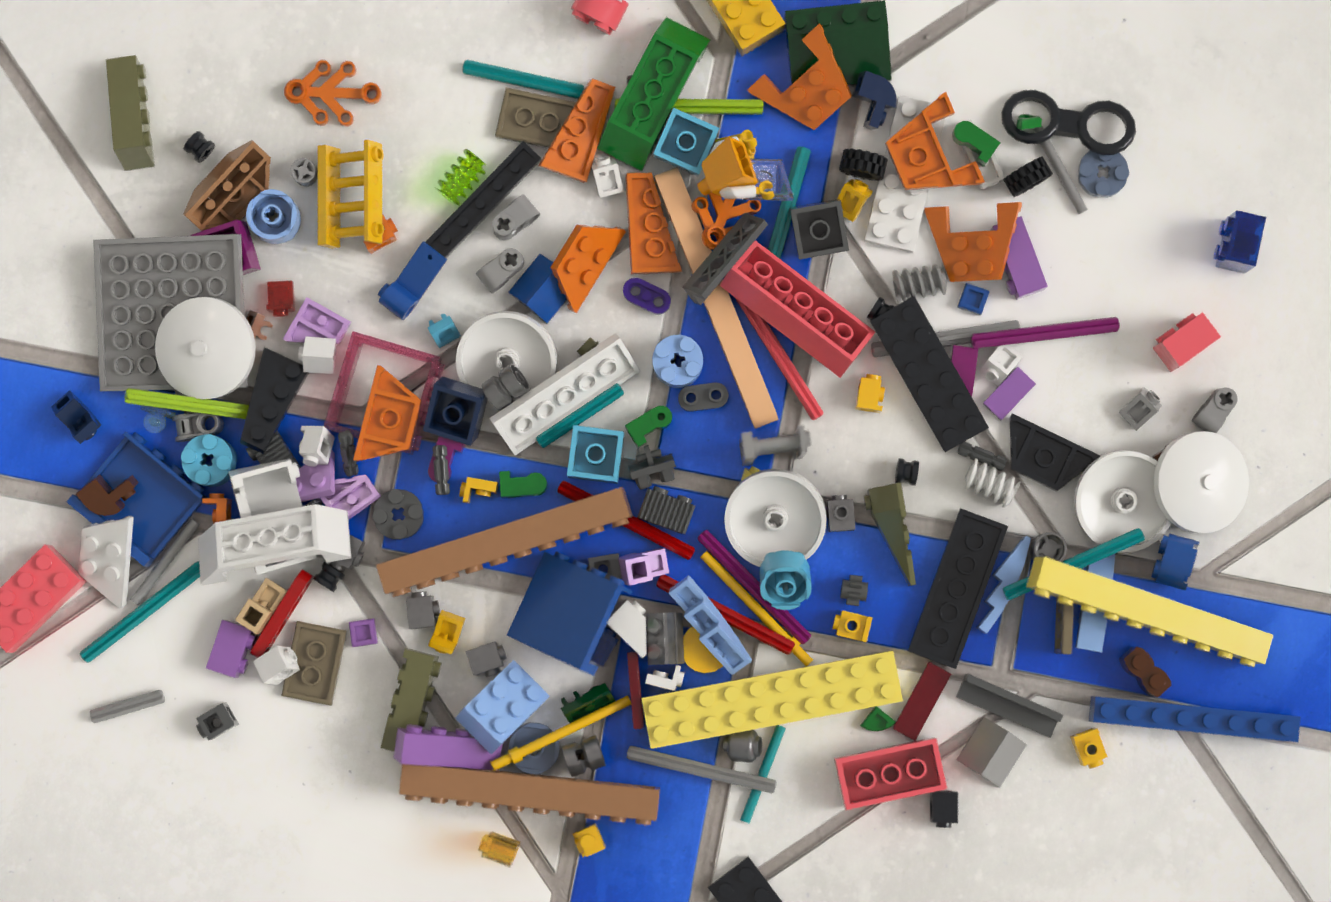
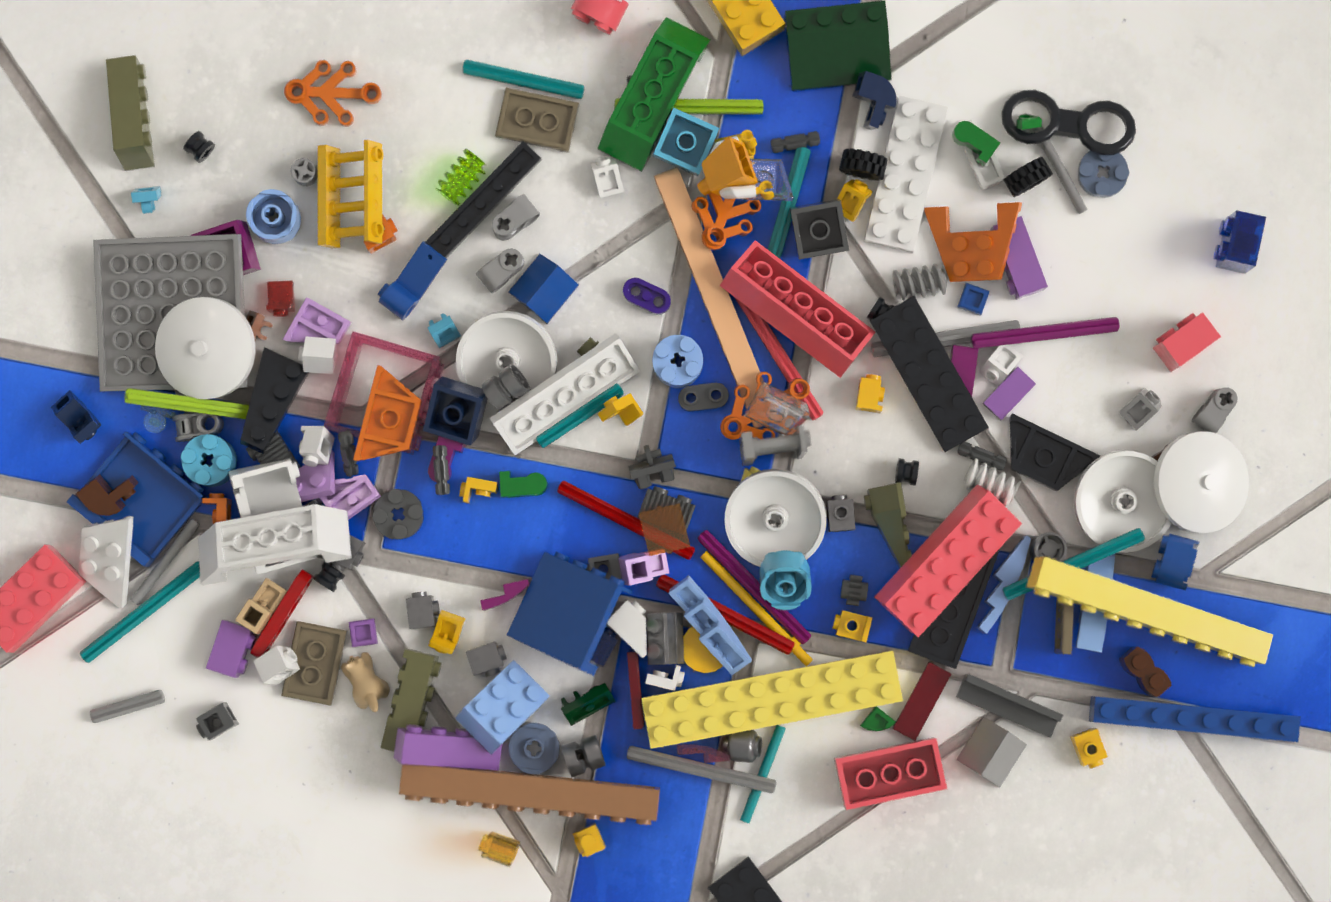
(146, 197): none -> medium azure tile
(229, 187): medium nougat wedge -> none
(366, 685): none -> tan animal
(508, 539): medium nougat brick -> none
(511, 591): none -> magenta slope
(516, 754): yellow bar -> none
(579, 136): orange wing -> none
(584, 260): orange wing -> none
(595, 454): medium azure brick -> none
(626, 408): none -> yellow bracket
(649, 235): orange wing -> none
(656, 418): green leg -> none
(664, 529): none -> clear orange piece
(710, 754): none -> clear pink slope
(724, 257): dark grey fence -> none
(742, 421): none -> orange plant
(777, 410): none -> clear slope
(795, 141): none -> dark grey axle
(813, 94): orange wing -> none
(919, 154): orange wing -> none
(944, 808): black brick -> none
(948, 560): none -> coral brick

